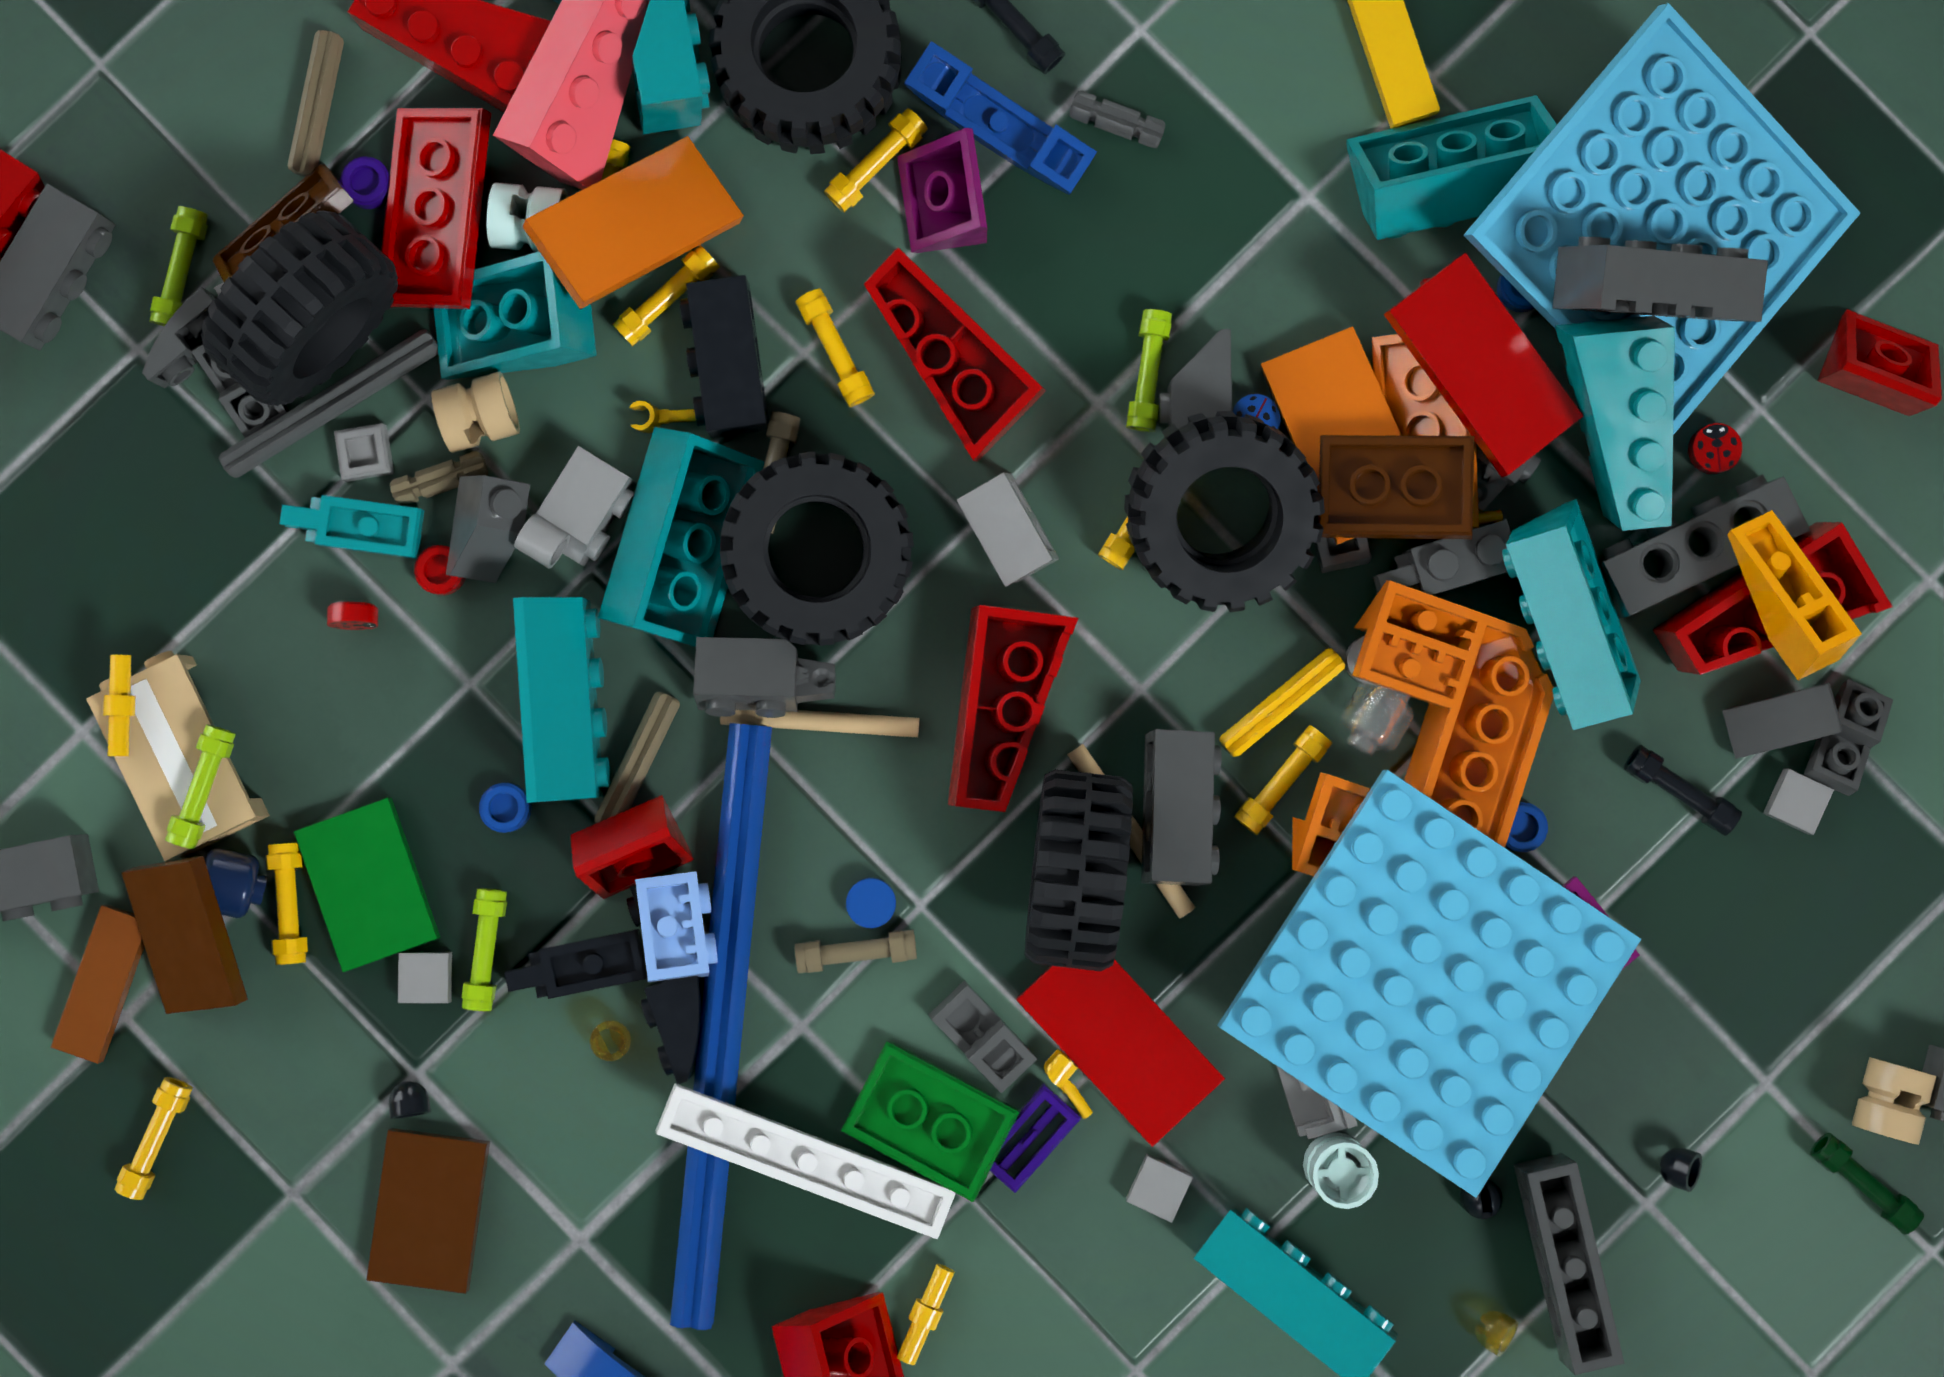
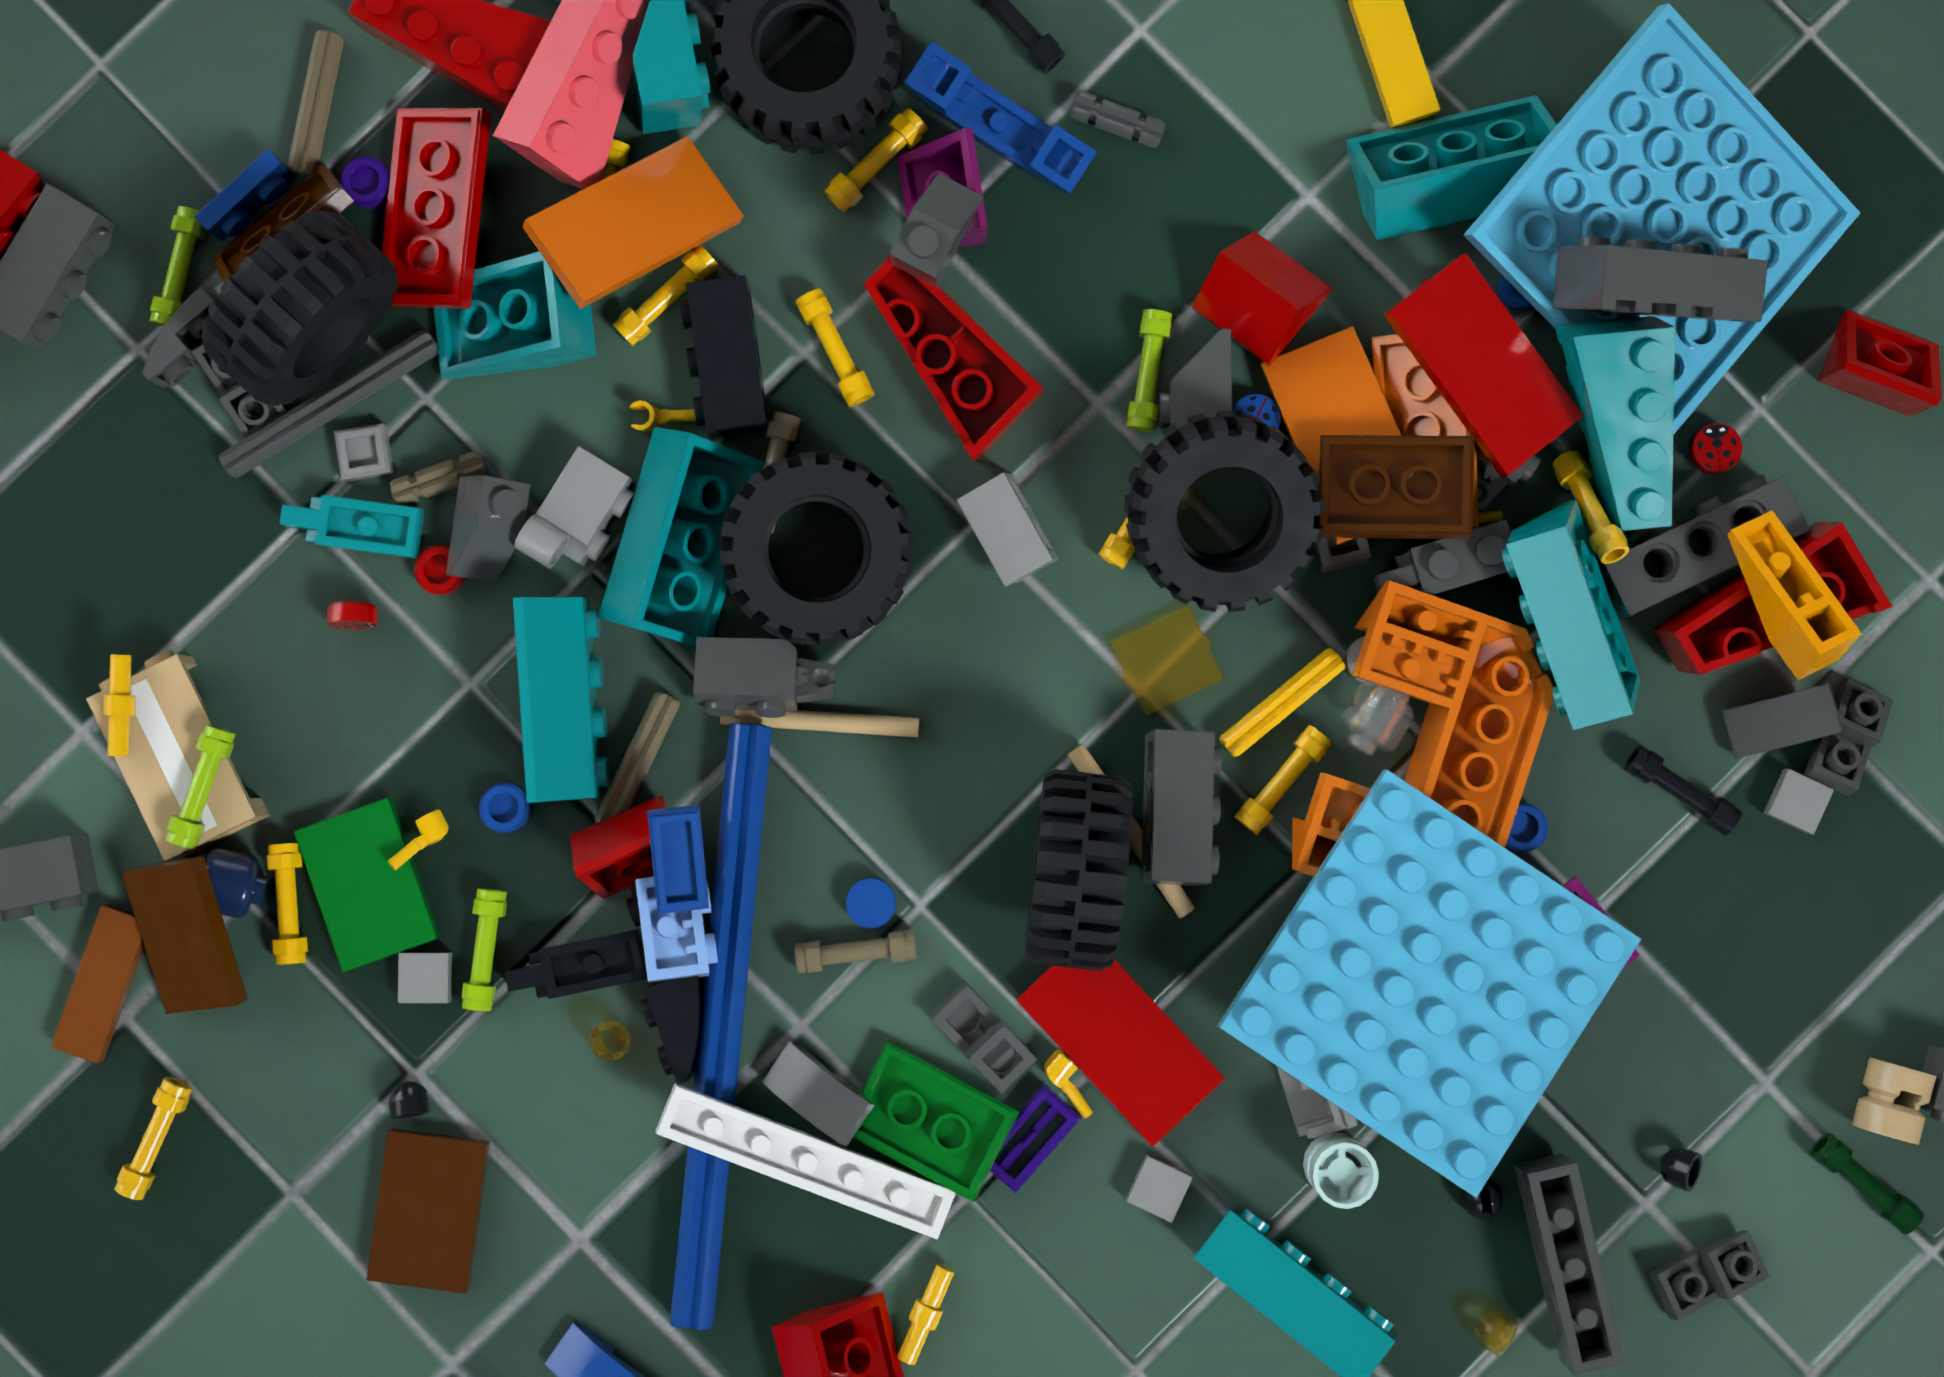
(258, 184): none -> blue plate
(432, 829): none -> yellow hand
(475, 412): tan wheel -> none
(510, 207): light aqua wheel -> none
(678, 859): none -> blue tile
(818, 1094): none -> dark grey slope
(935, 229): none -> dark grey slope
(1002, 699): red wedge -> none
(1166, 660): none -> clear yellow piece
(1259, 296): none -> red slope
(1606, 539): none -> yellow bar
(1708, 1273): none -> dark grey slope

